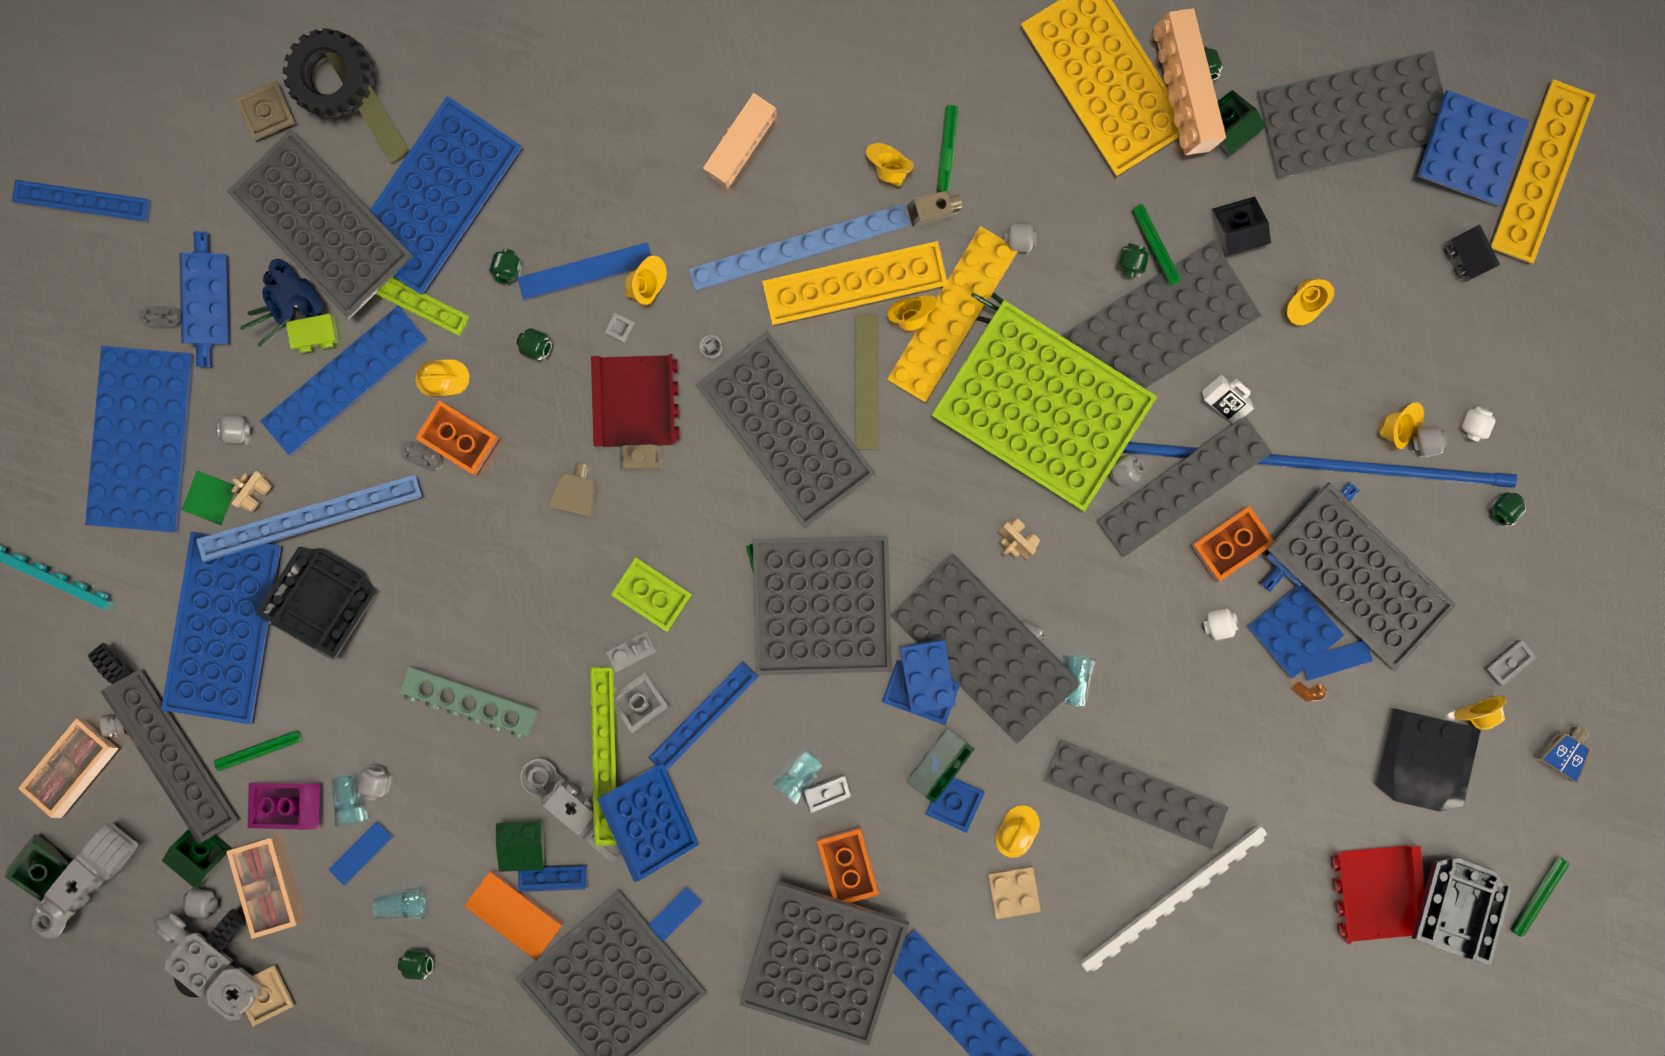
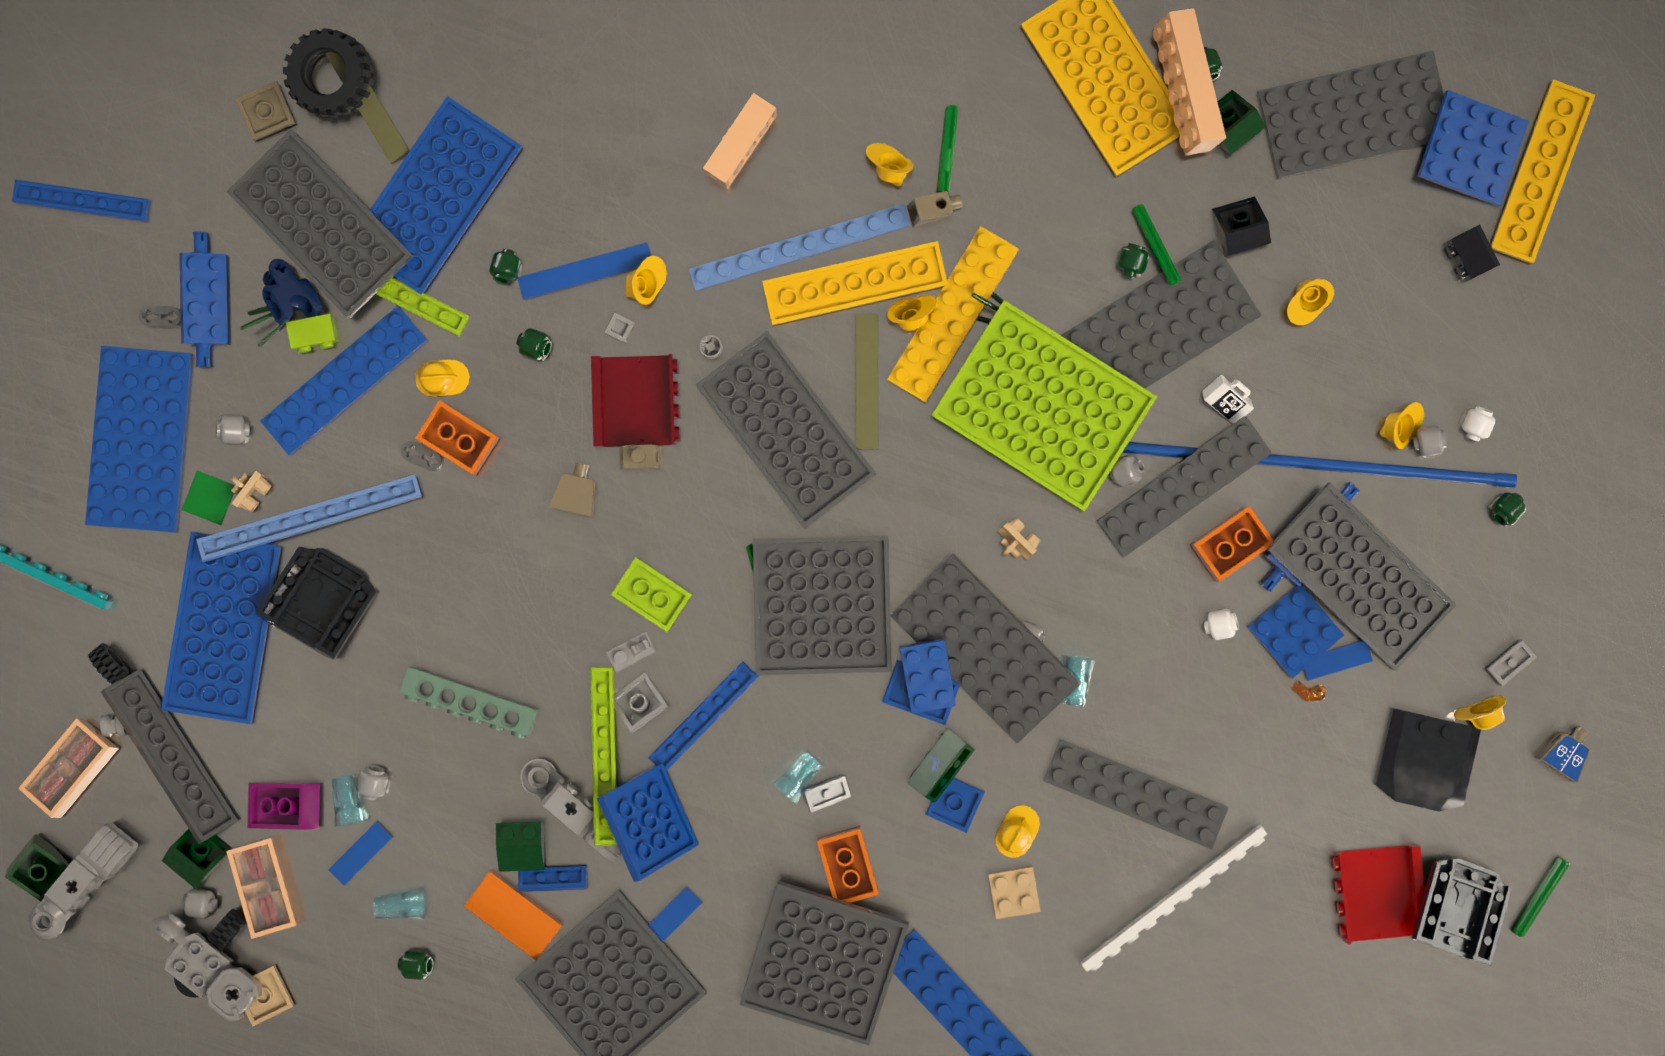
(257, 750): green axle -> none
(1021, 237): light grey head -> none

